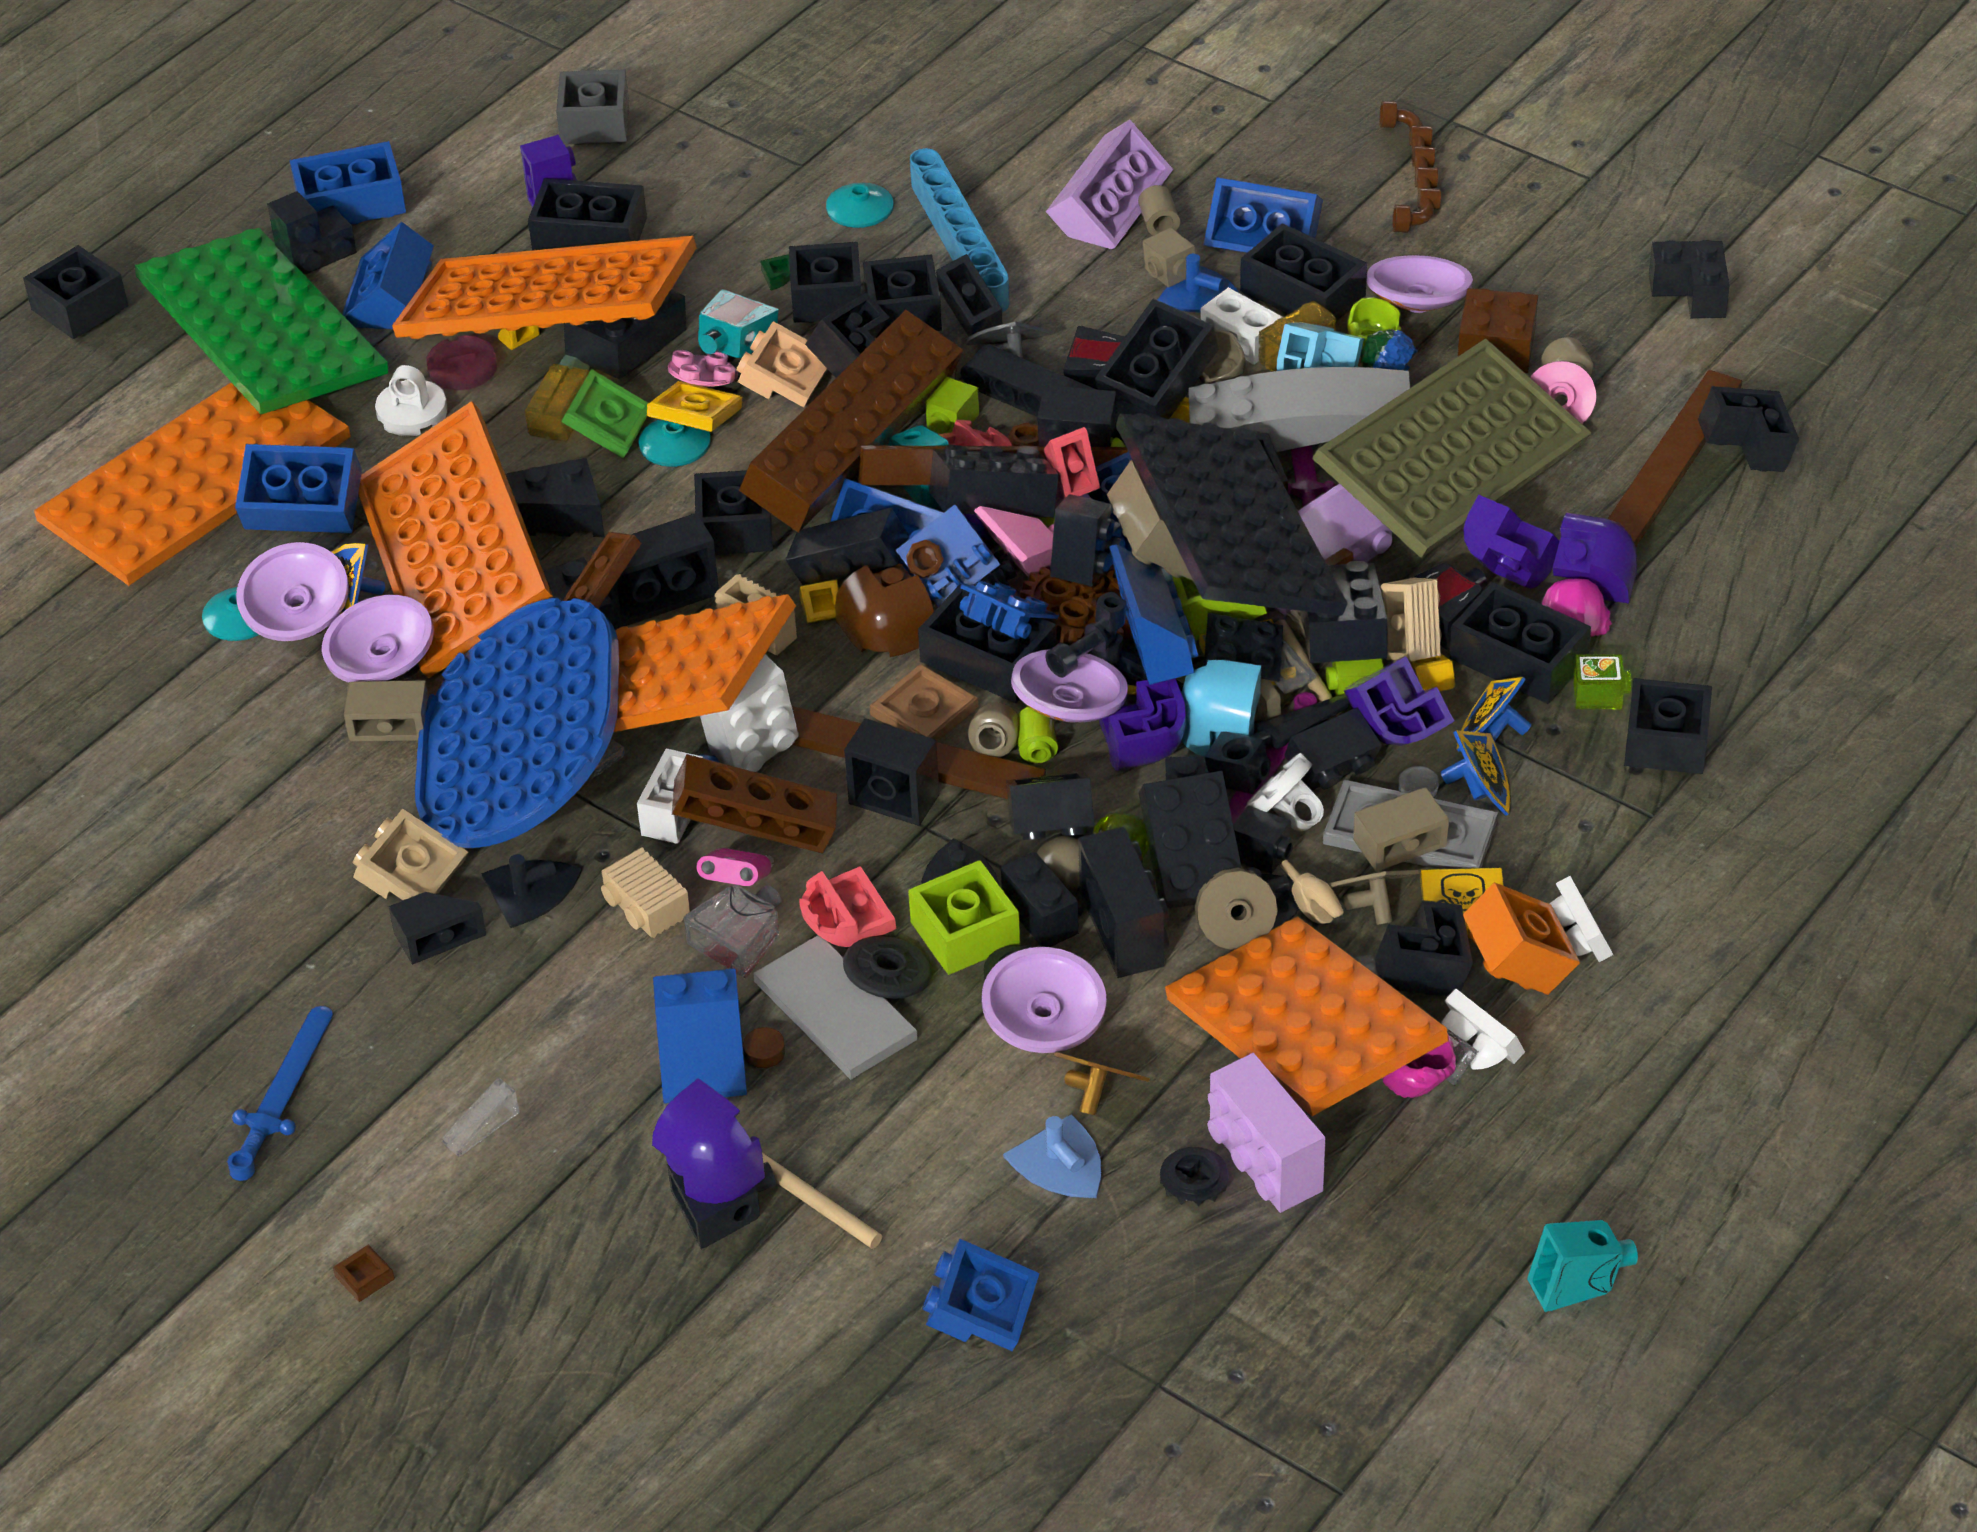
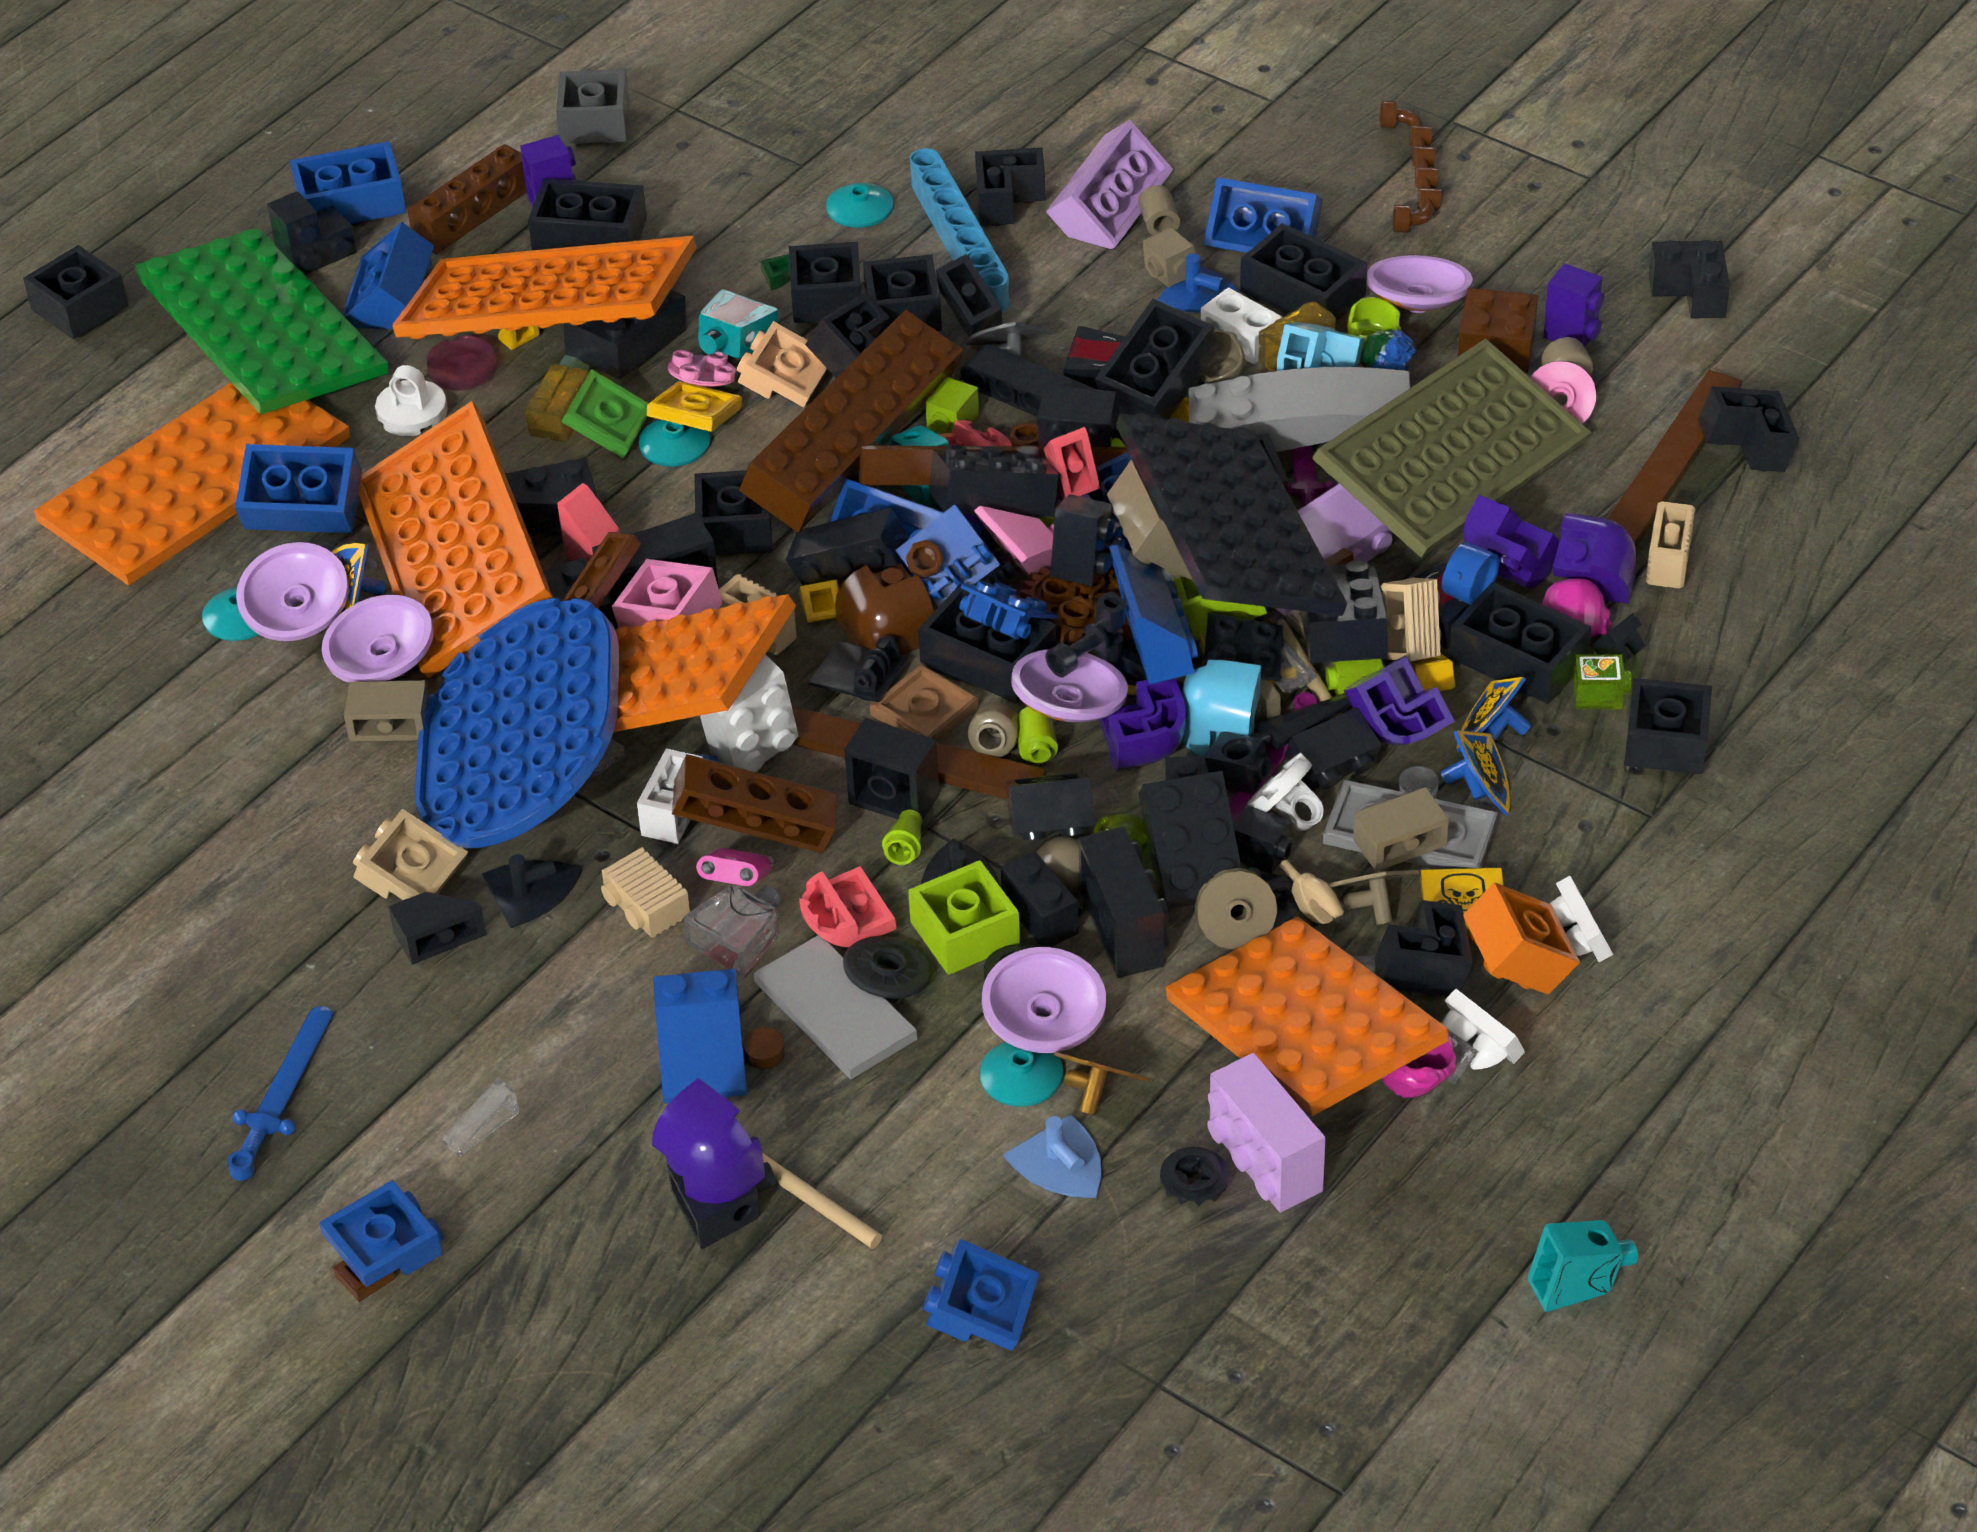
(383, 1234): none -> blue plate
(469, 198): none -> reddish brown brick
(583, 523): none -> coral slope
(664, 591): none -> bright pink brick
(861, 670): none -> black hinge
(903, 840): none -> lime cone
(1005, 179): none -> black brick
(1020, 1076): none -> teal dish
(1469, 572): none -> blue piece
(1573, 305): none -> dark purple brick
(1620, 636): none -> black tile
(1670, 545): none -> tan brick

